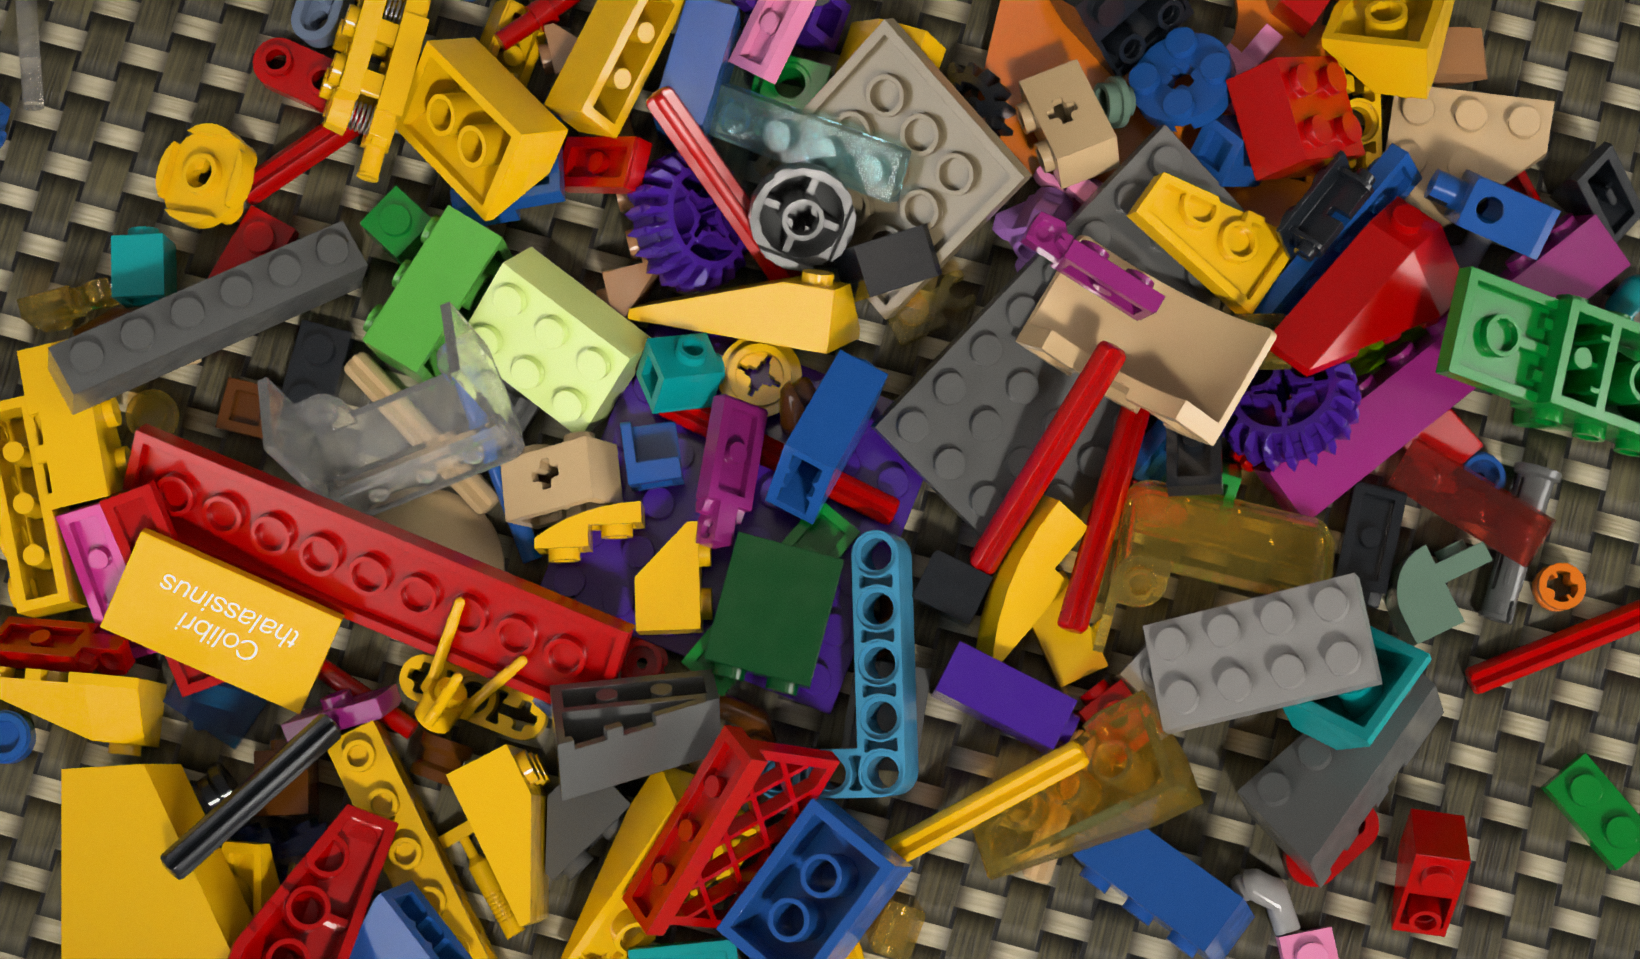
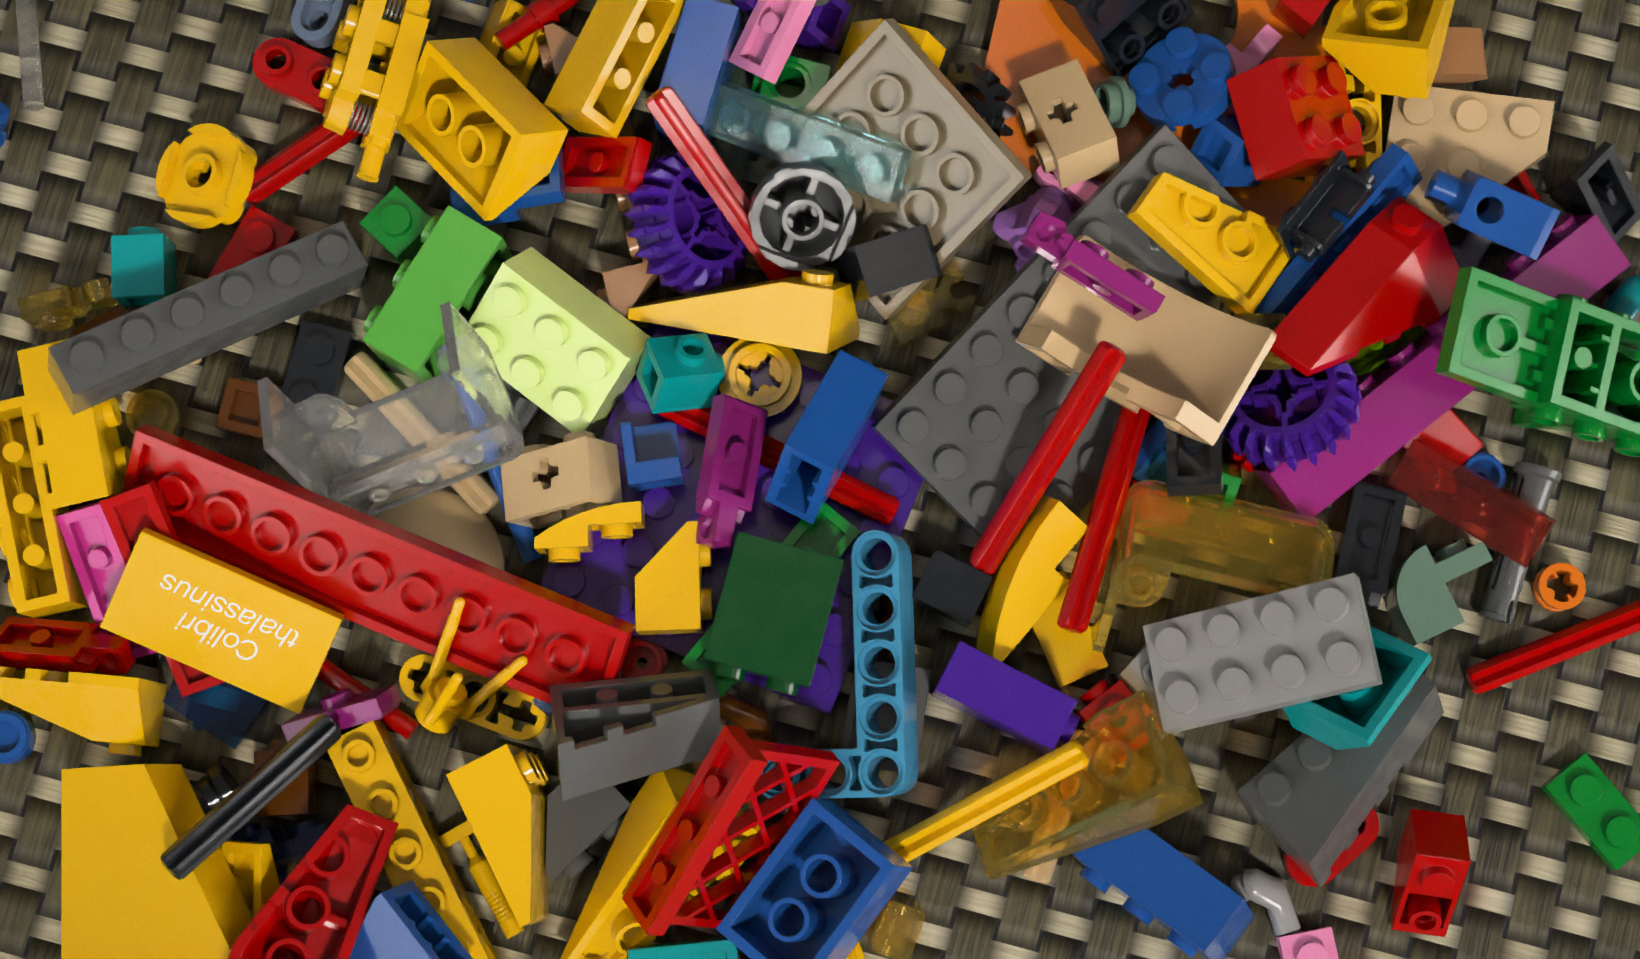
(440, 758): reddish brown wheel -> none
(792, 402): reddish brown arm -> none

